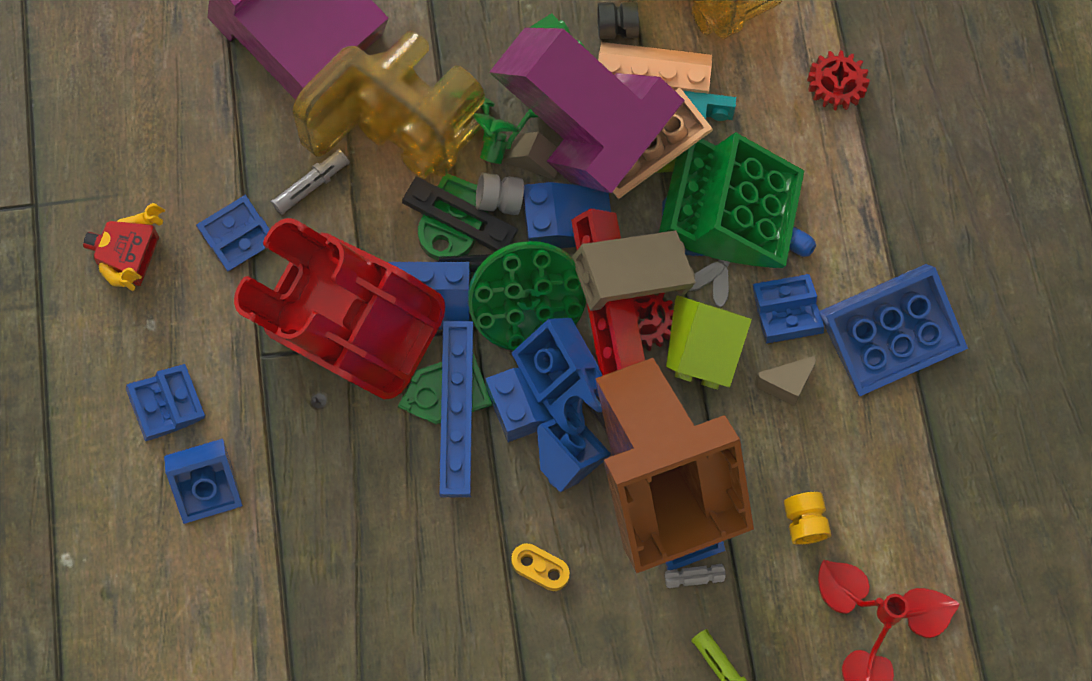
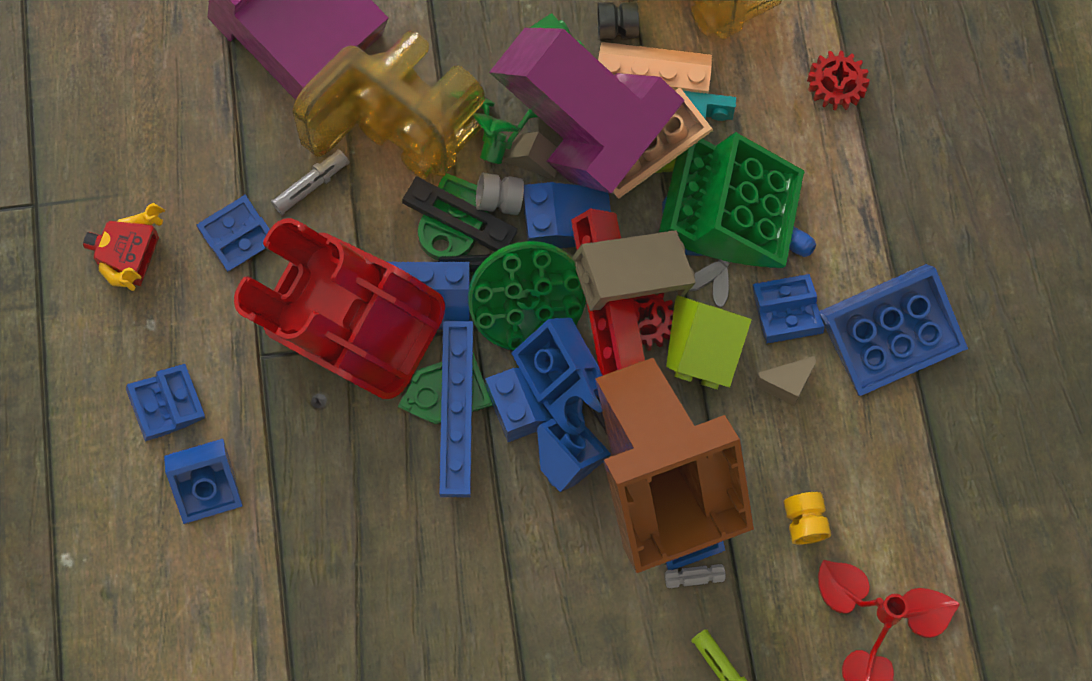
(542, 565): yellow plate -> none

